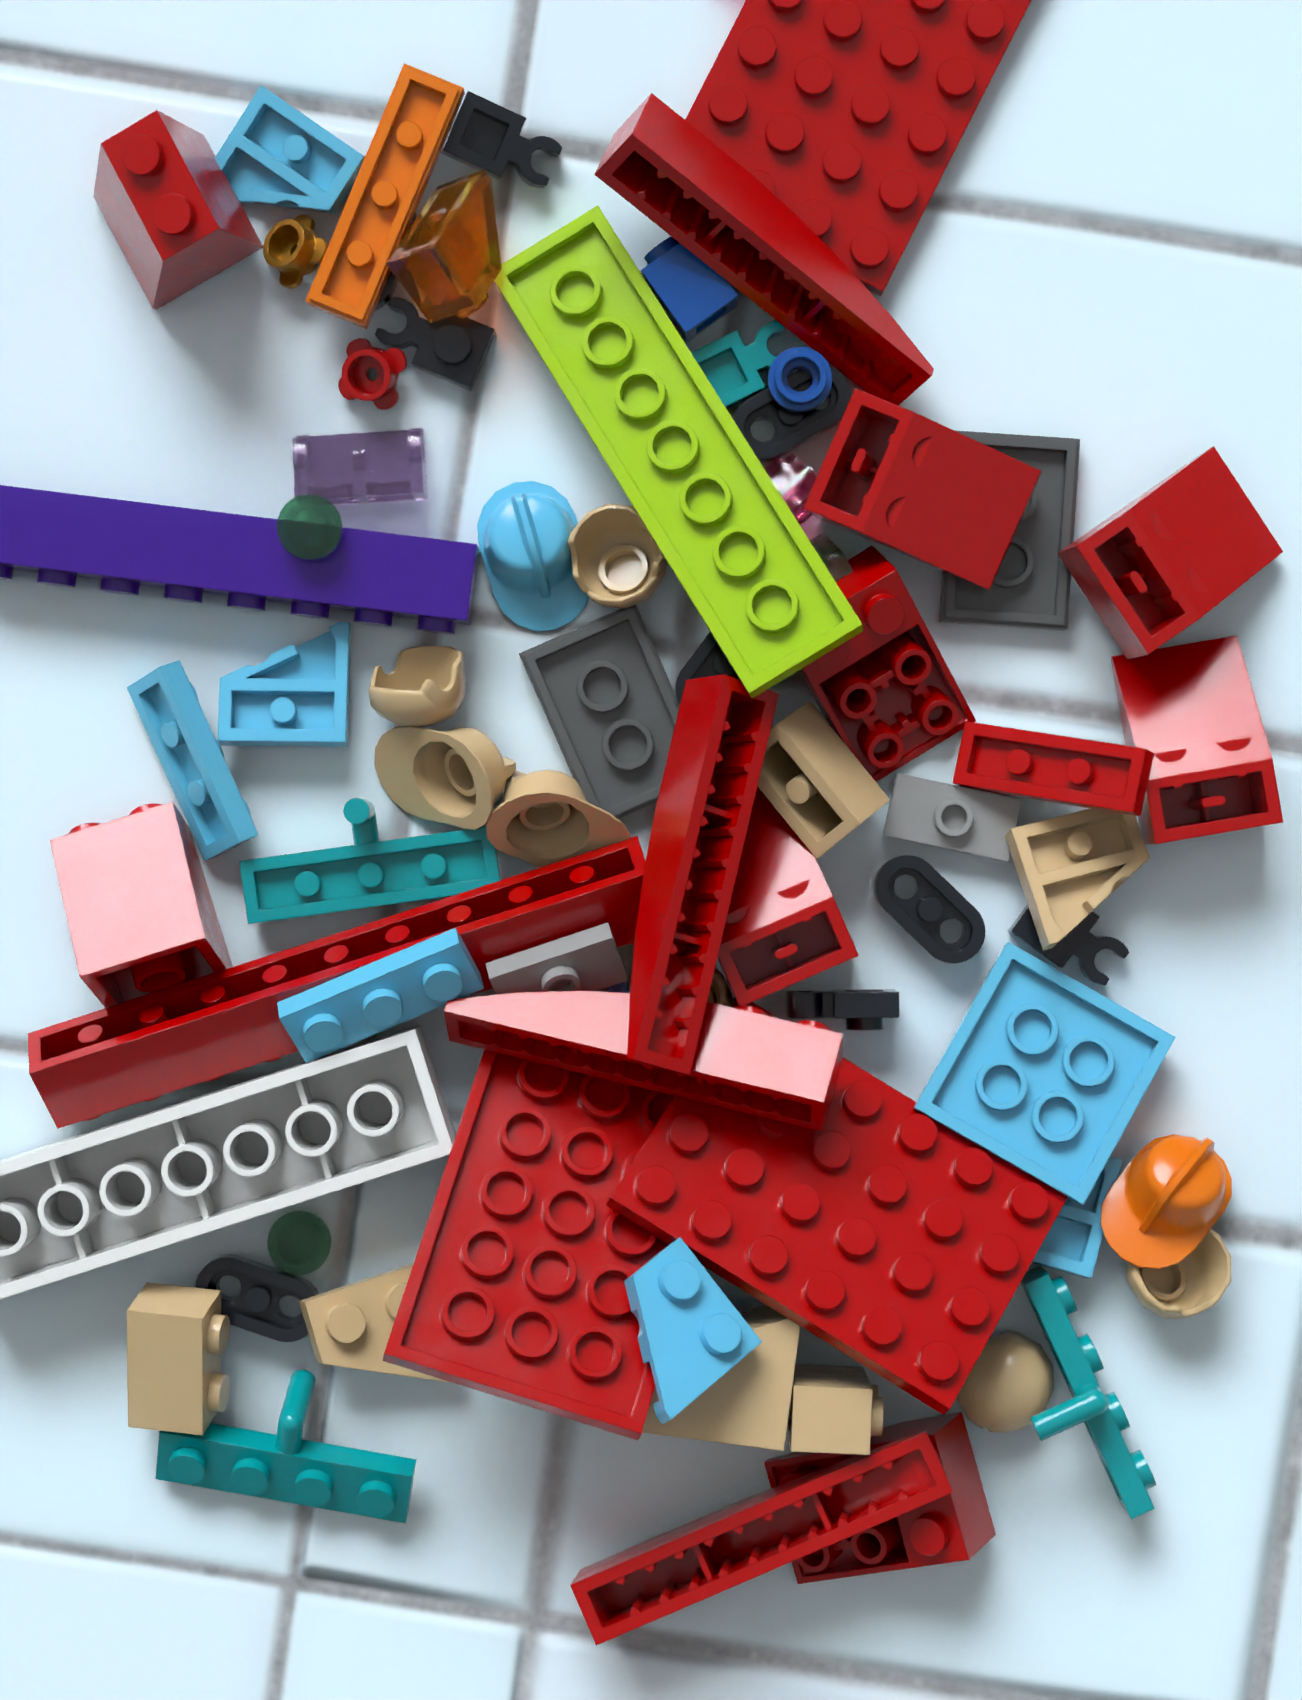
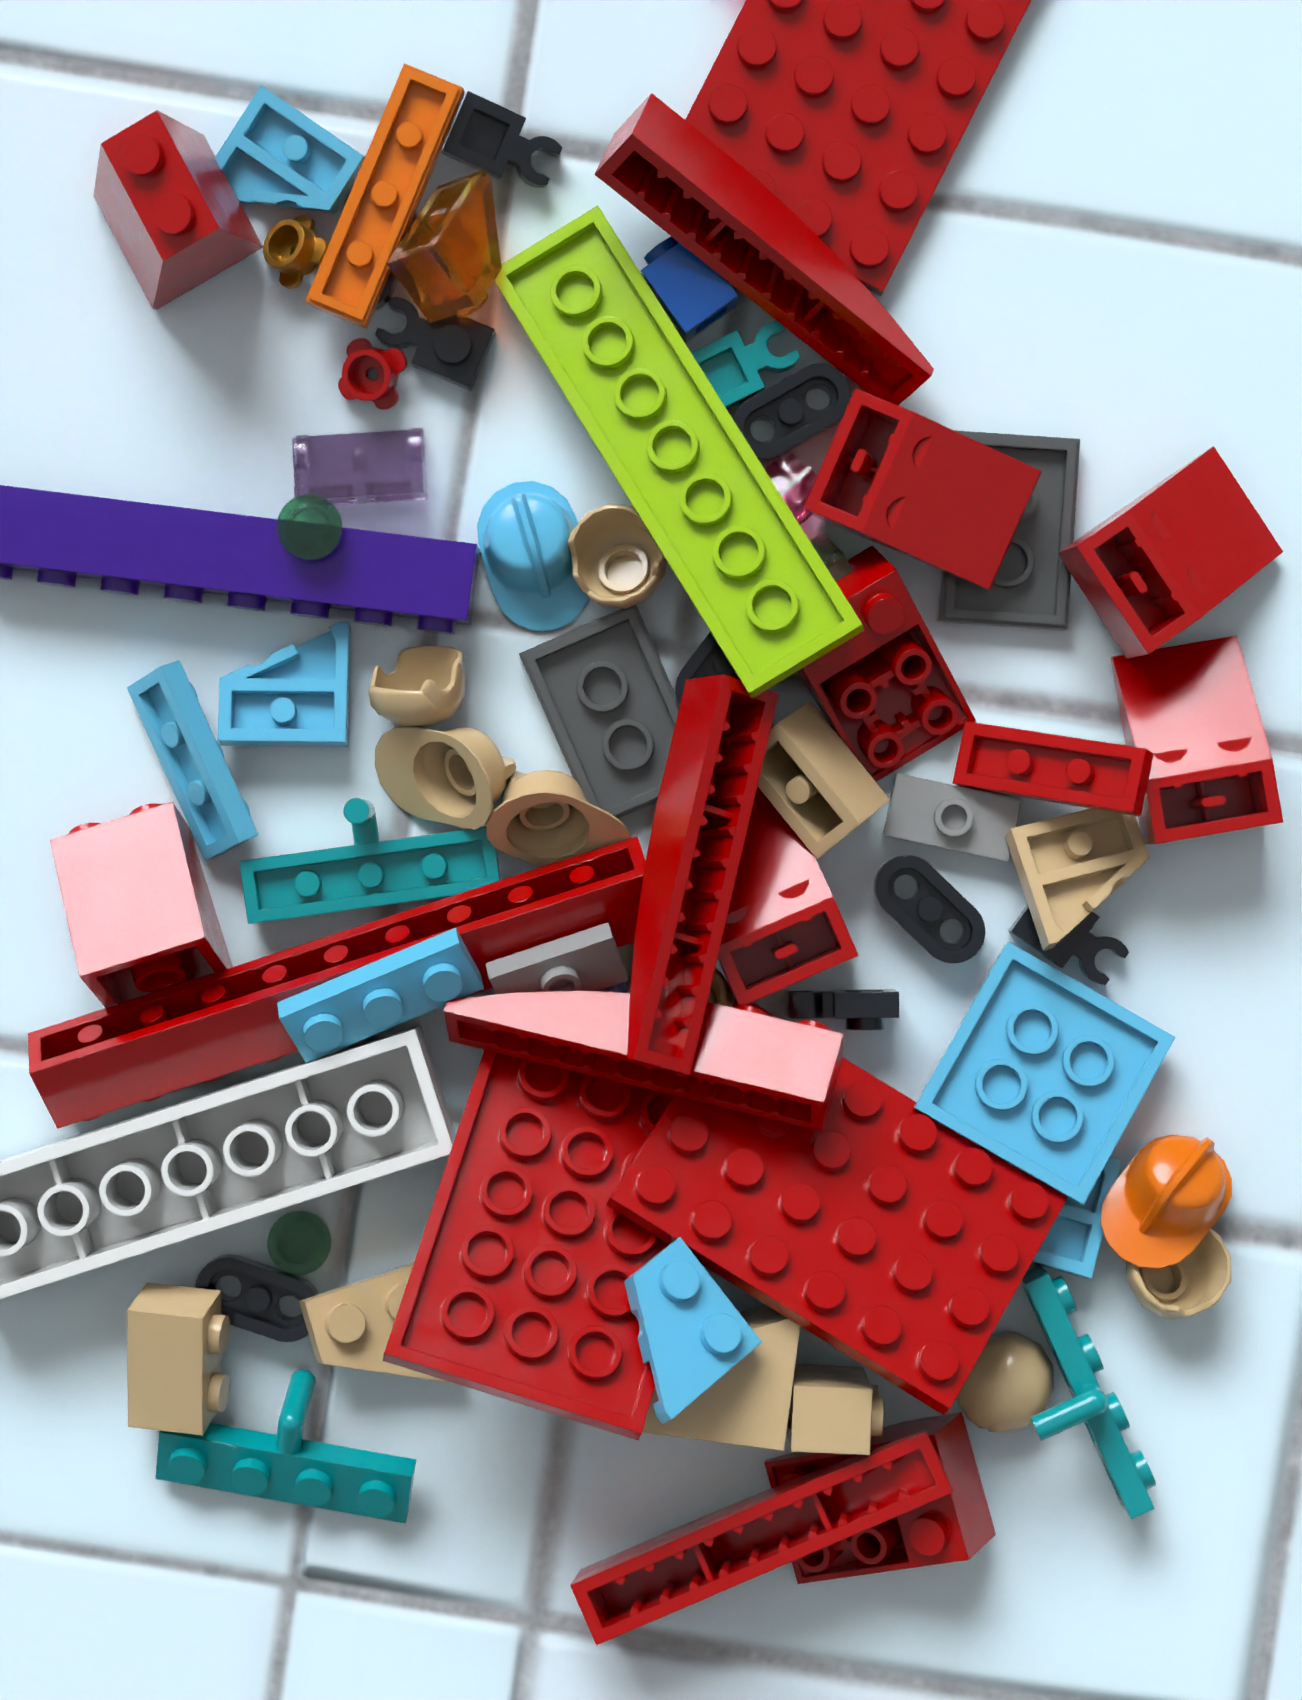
(799, 359): blue plate -> none

